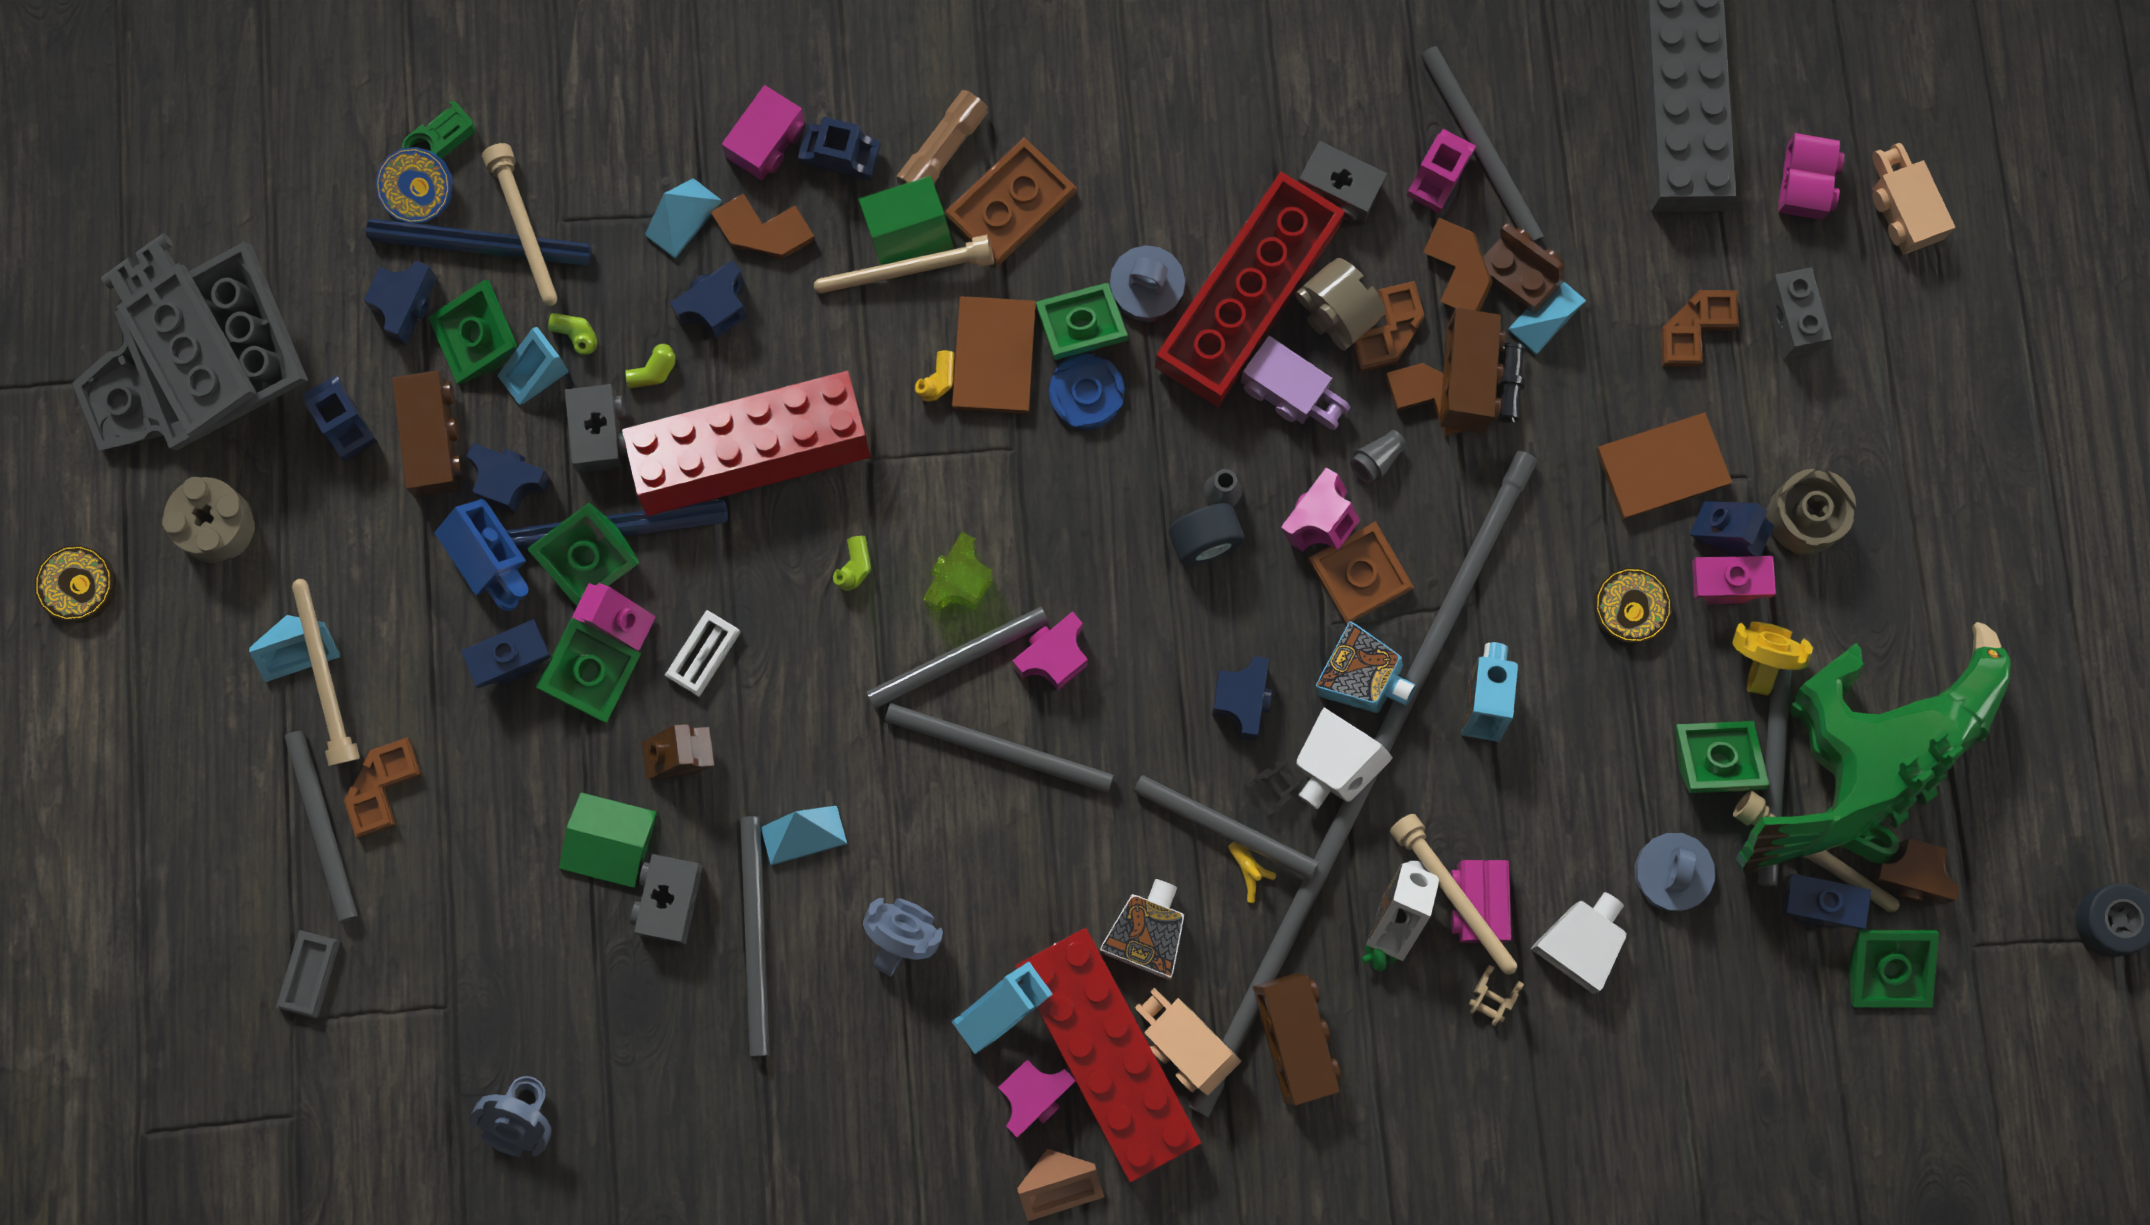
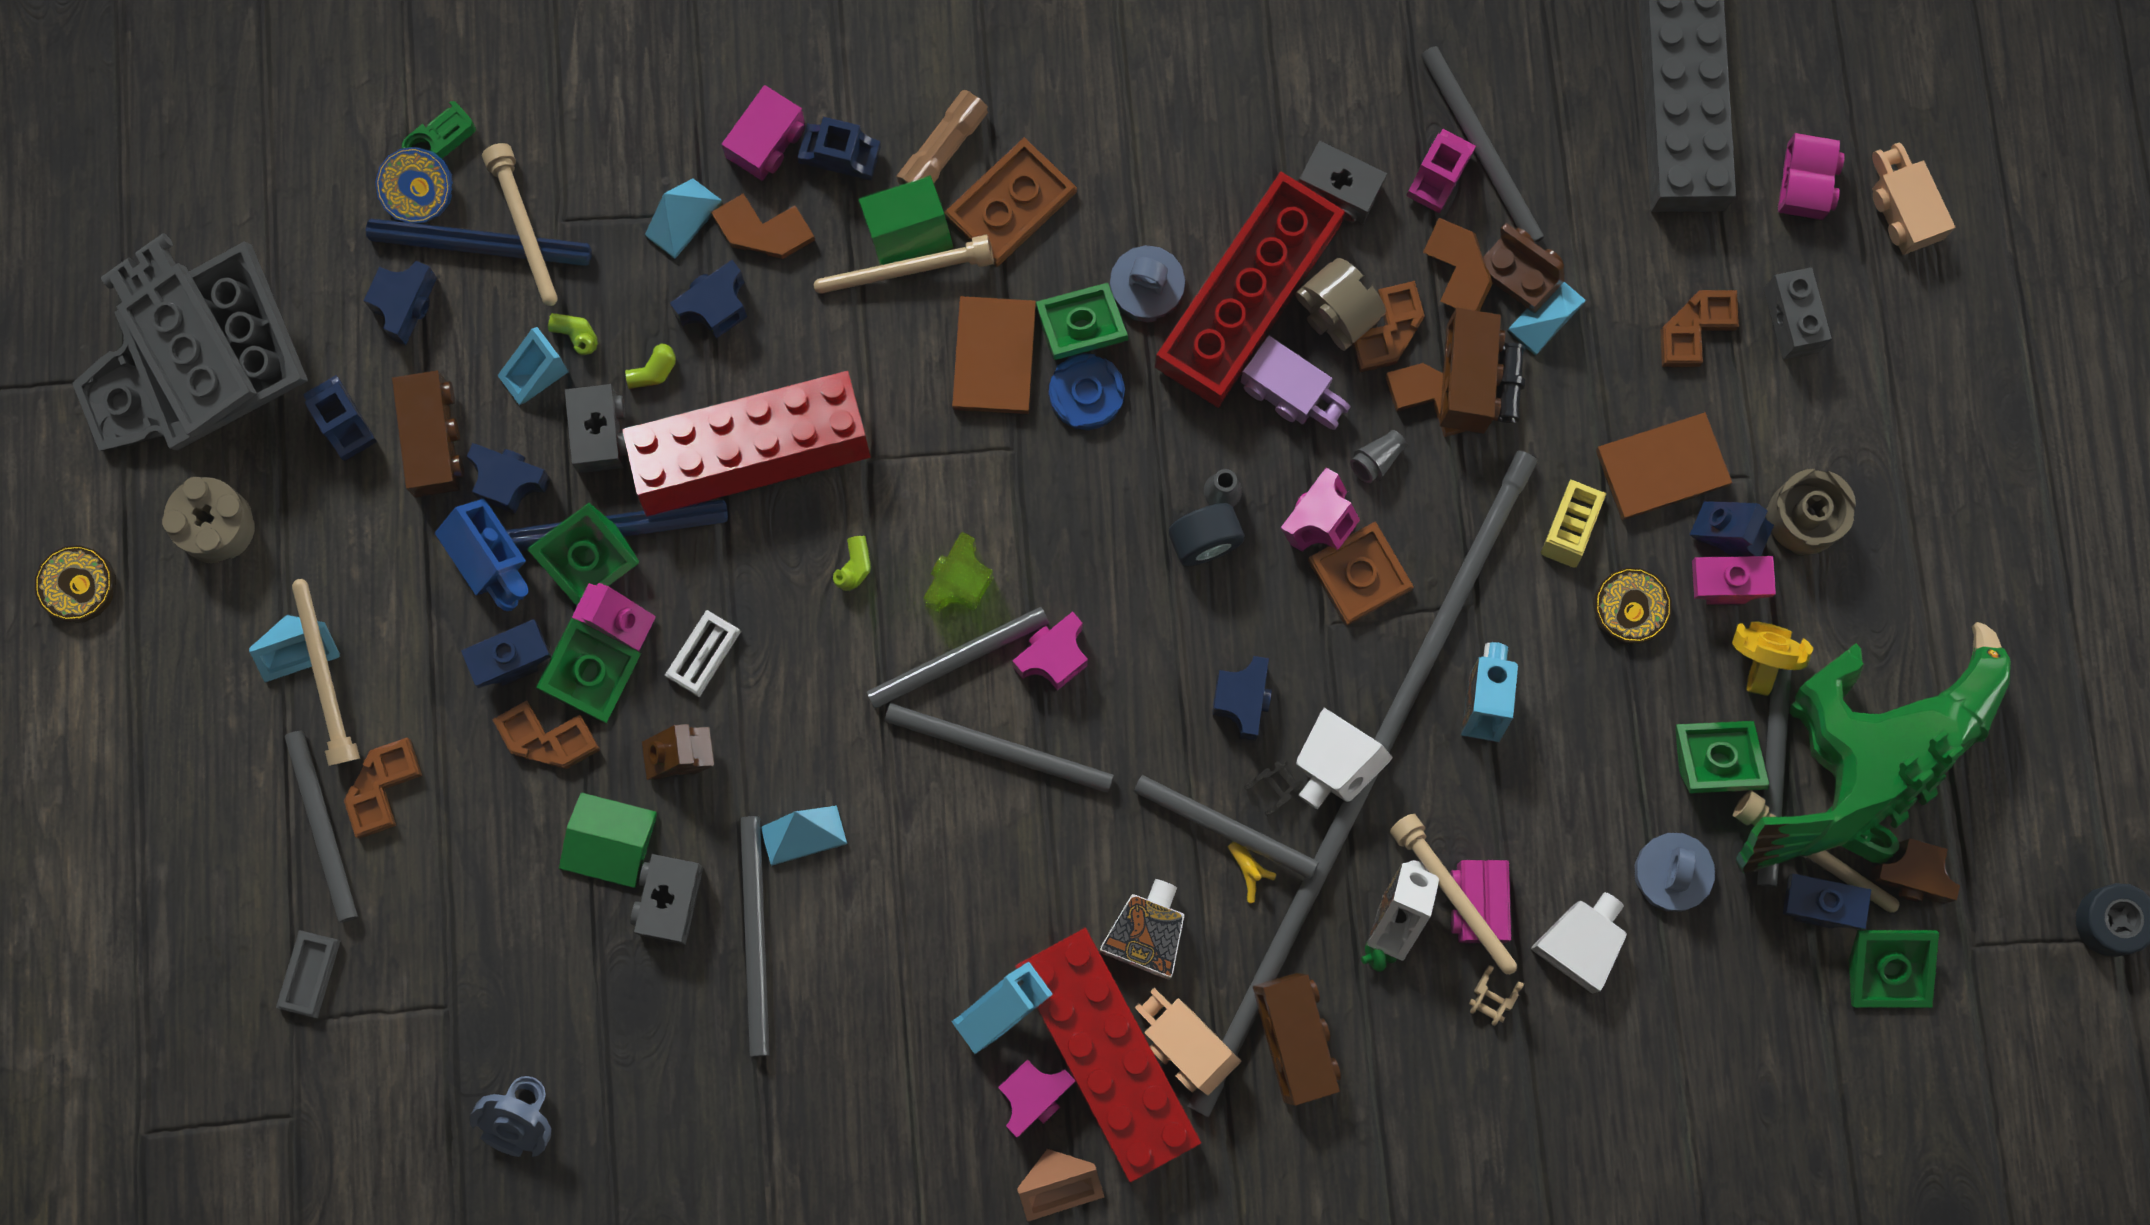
(473, 333): green slope -> none
(558, 747): none -> dark orange tile
(901, 932): sand blue tile -> none
(941, 381): yellow arm -> none
(1364, 673): torso -> none
(1564, 545): none -> light yellow slope

